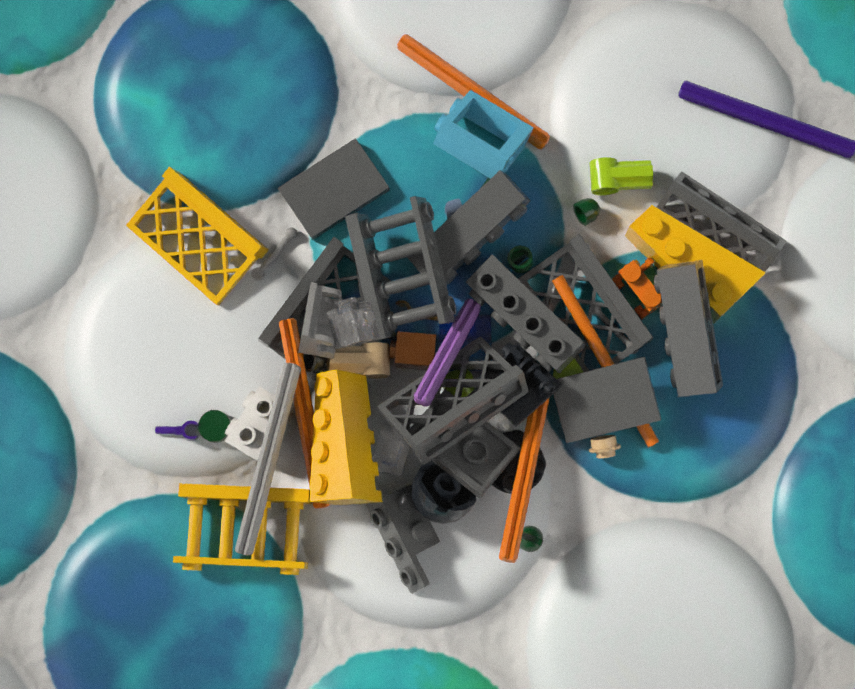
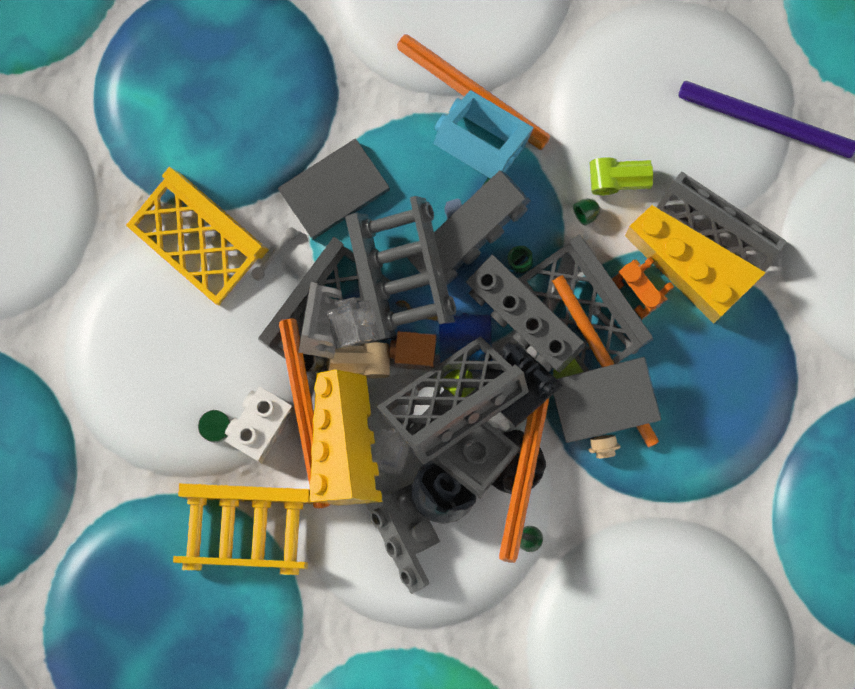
(178, 430): dark purple hand -> none
(267, 459): light grey axle -> none
(447, 353): medium lavender axle -> none
(689, 328): dark grey brick -> none

